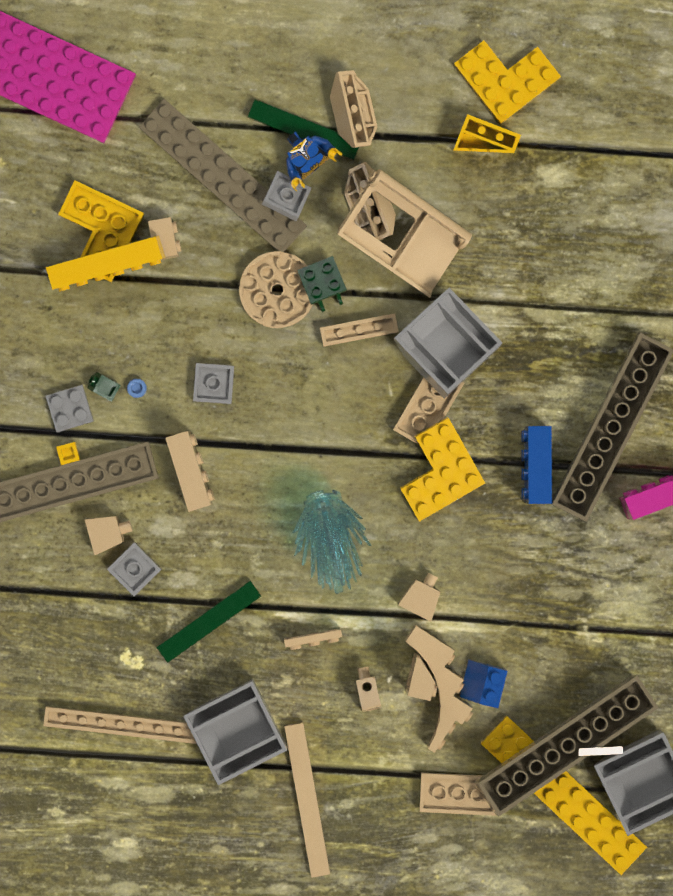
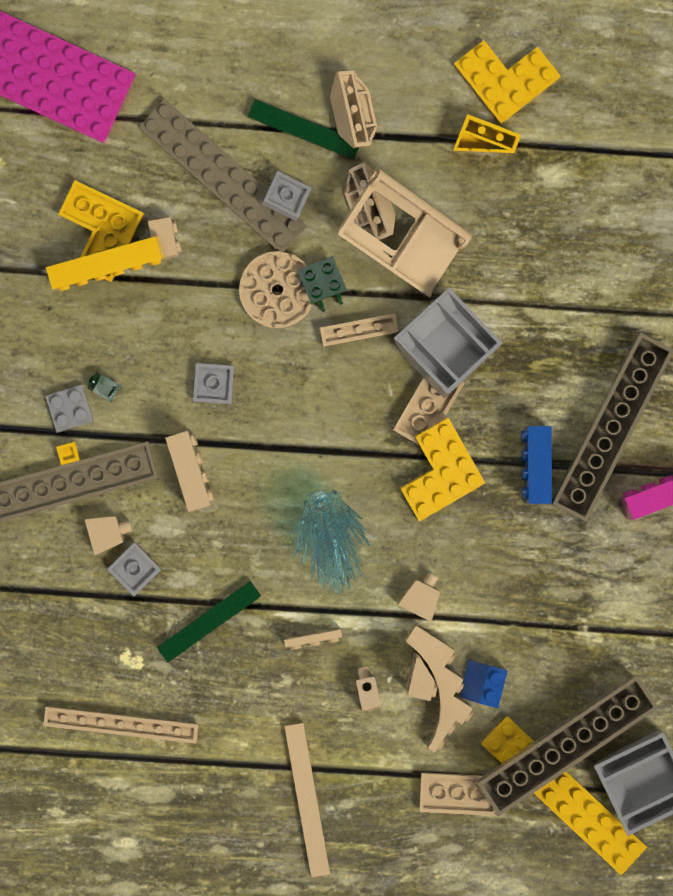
(136, 388): medium blue tile -> none
(235, 732): light grey slope -> none
(307, 157): torso -> none
(600, 751): sticker -> none

